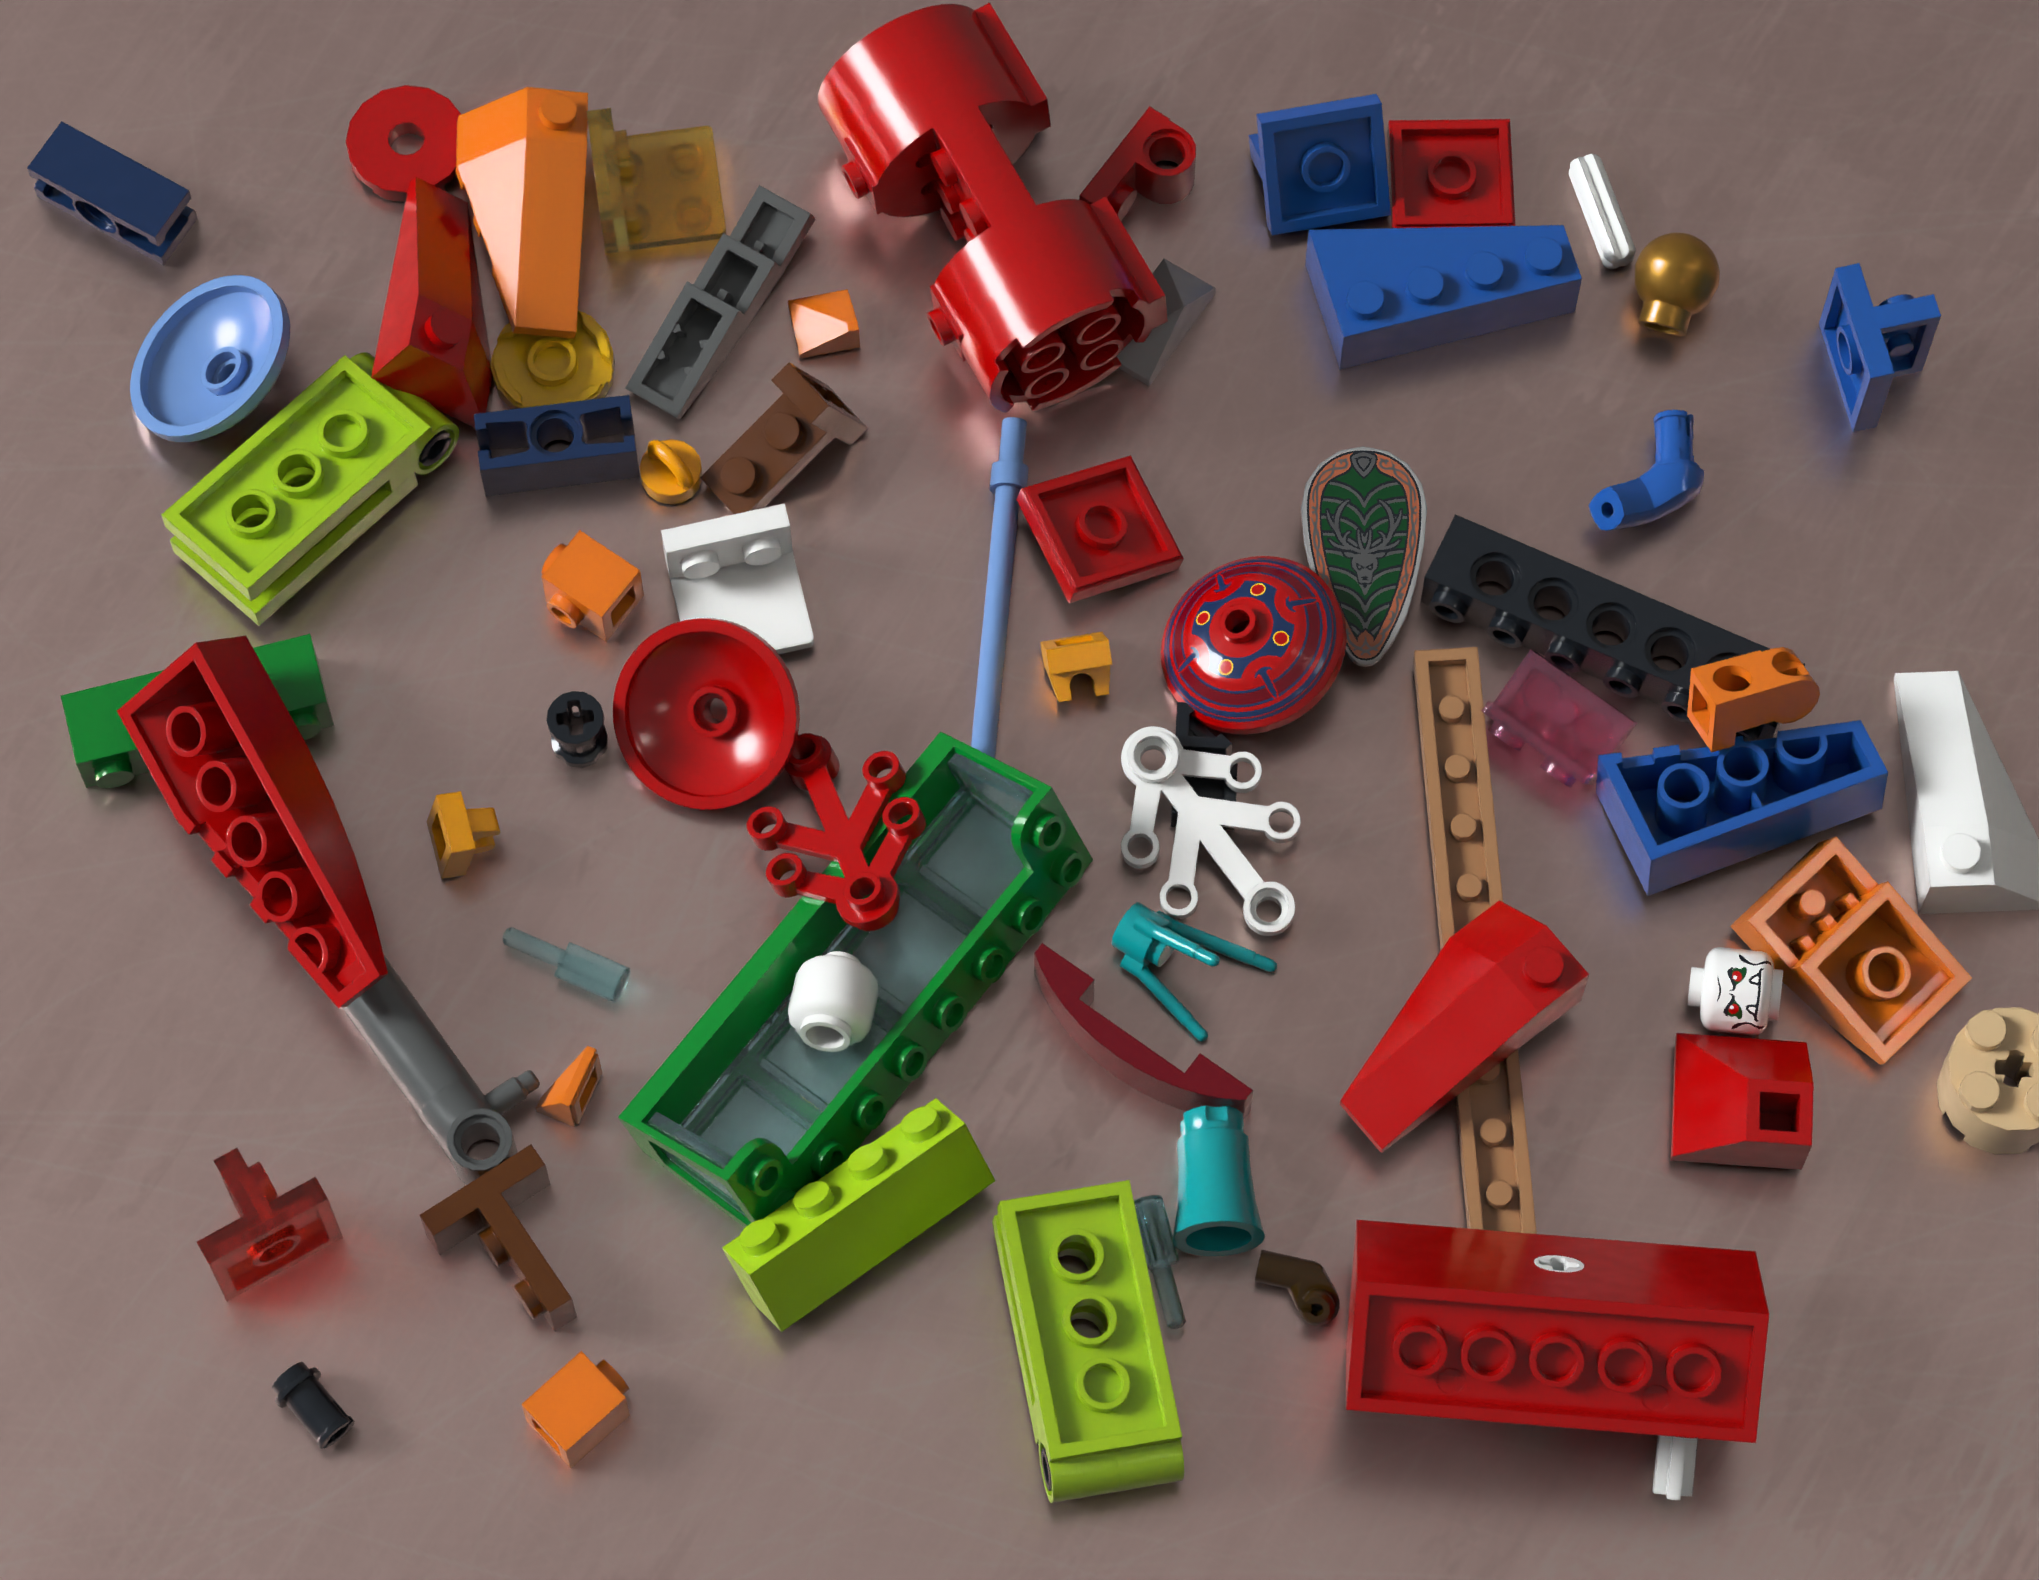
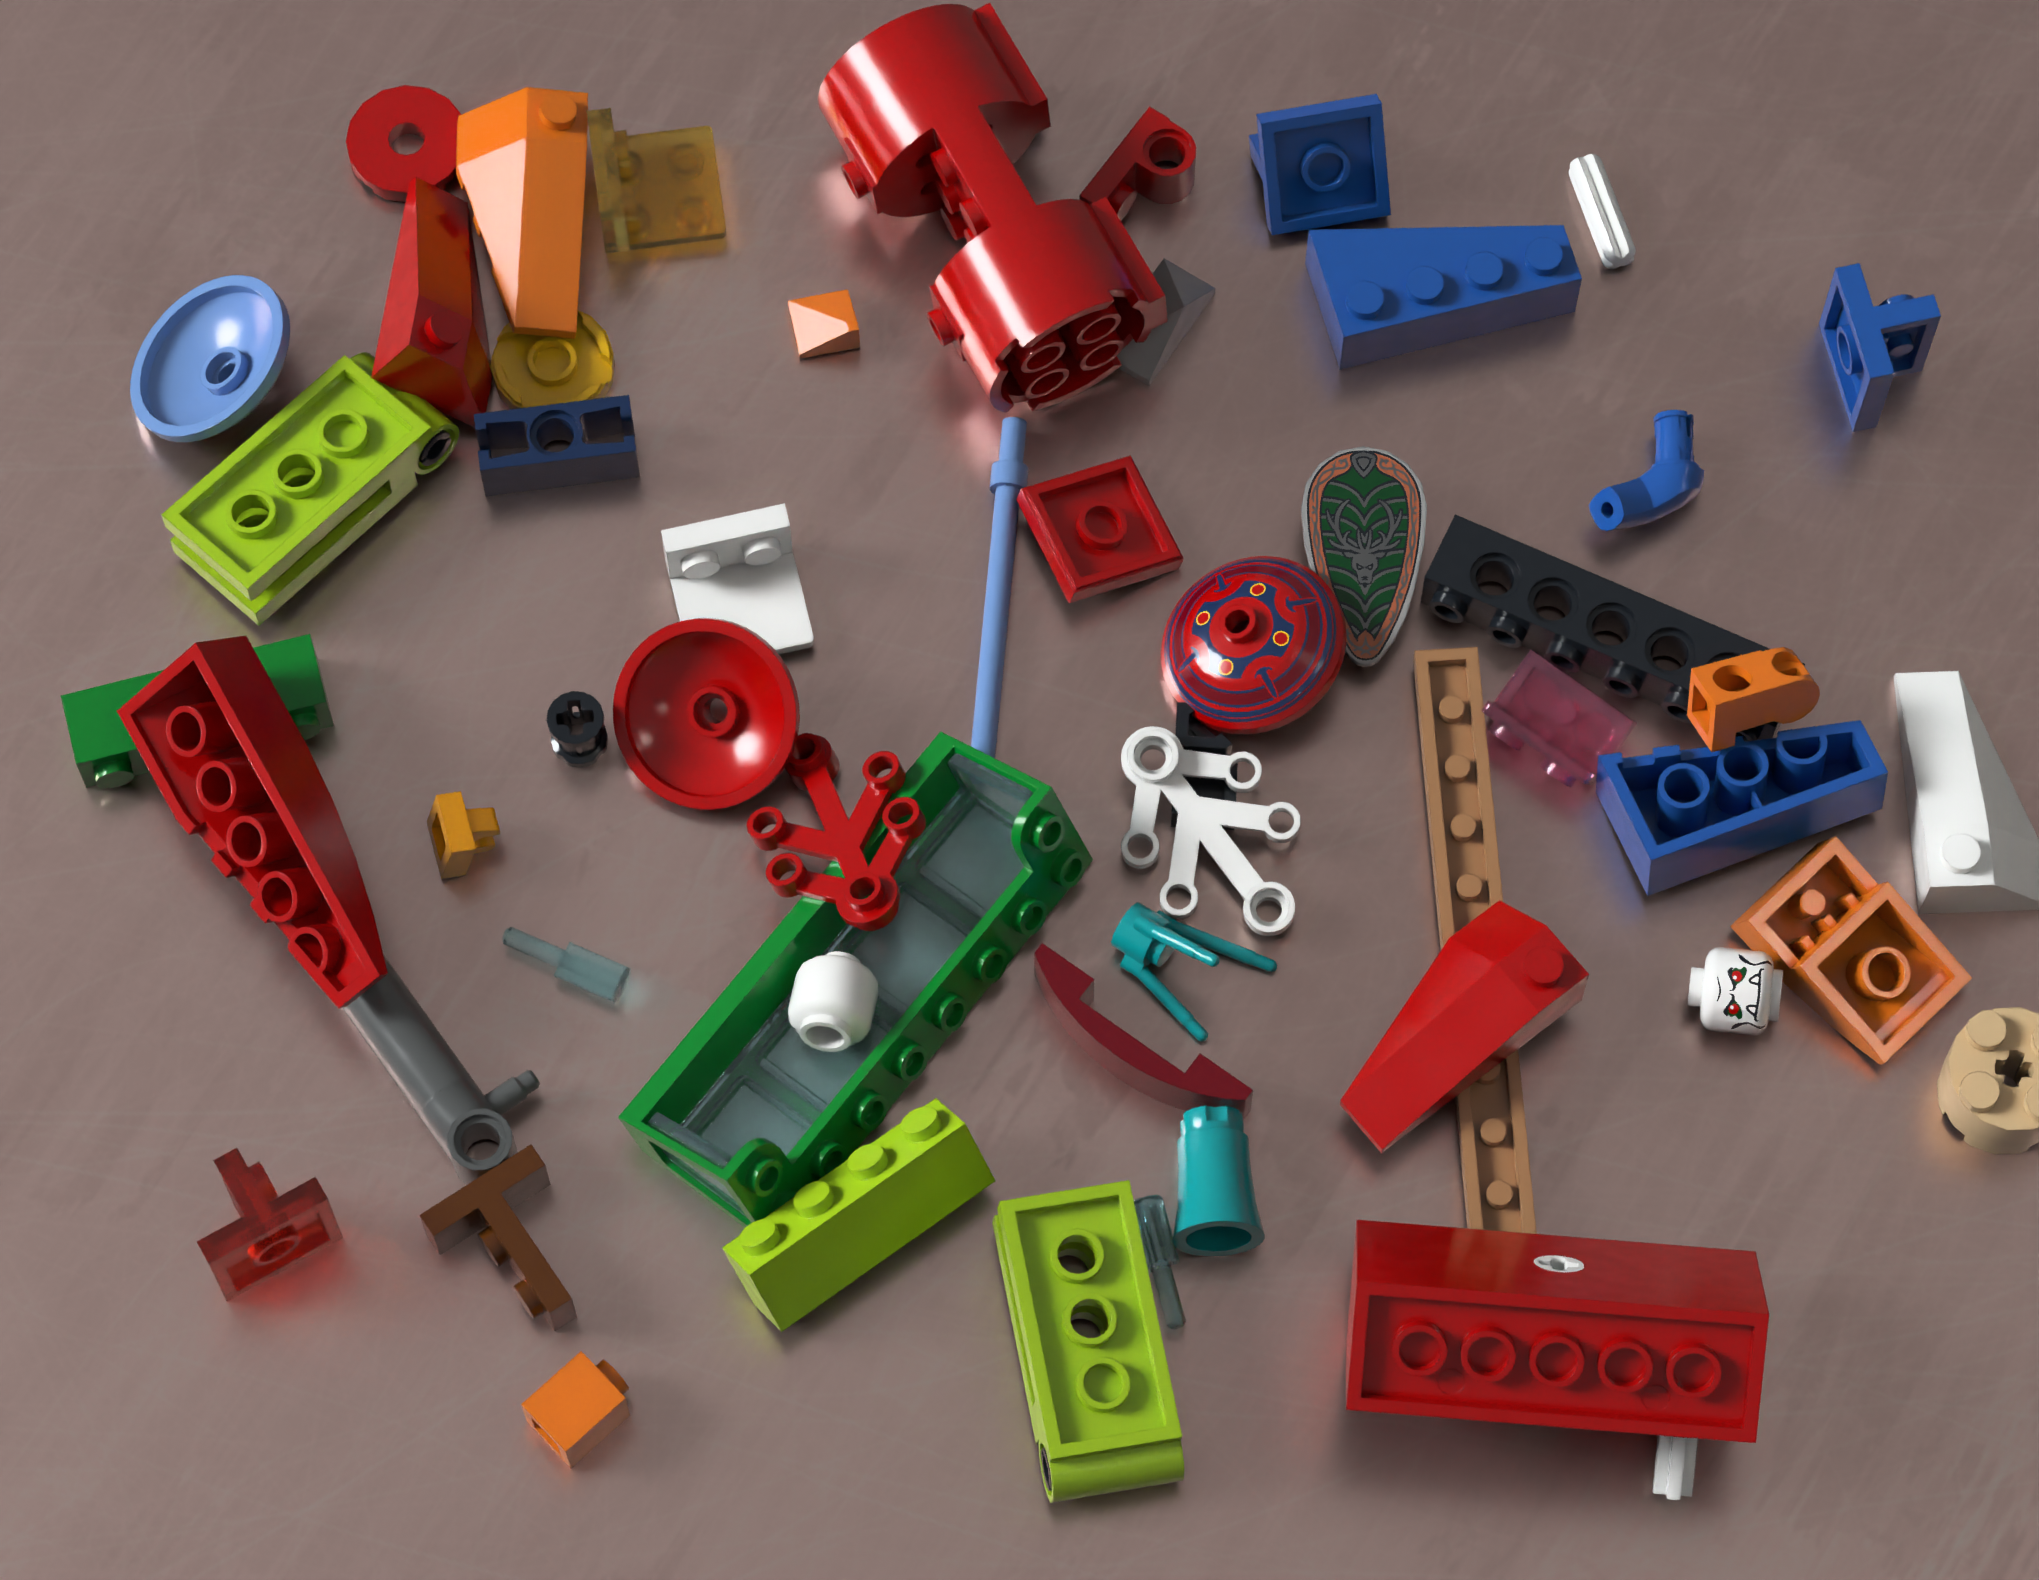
(112, 193): dark blue piece -> none
(312, 1404): black pin -> none
(573, 1089): orange slope -> none
(590, 586): orange brick -> none
(670, 471): light orange tile -> none
(720, 304): dark grey slope -> none
(782, 442): reddish brown bracket -> none
(1076, 655): light orange tile -> none
(1305, 1282): dark brown arm -> none
(1450, 173): red tile -> none
(1675, 280): pearl gold piece -> none
(1742, 1101): red slope -> none

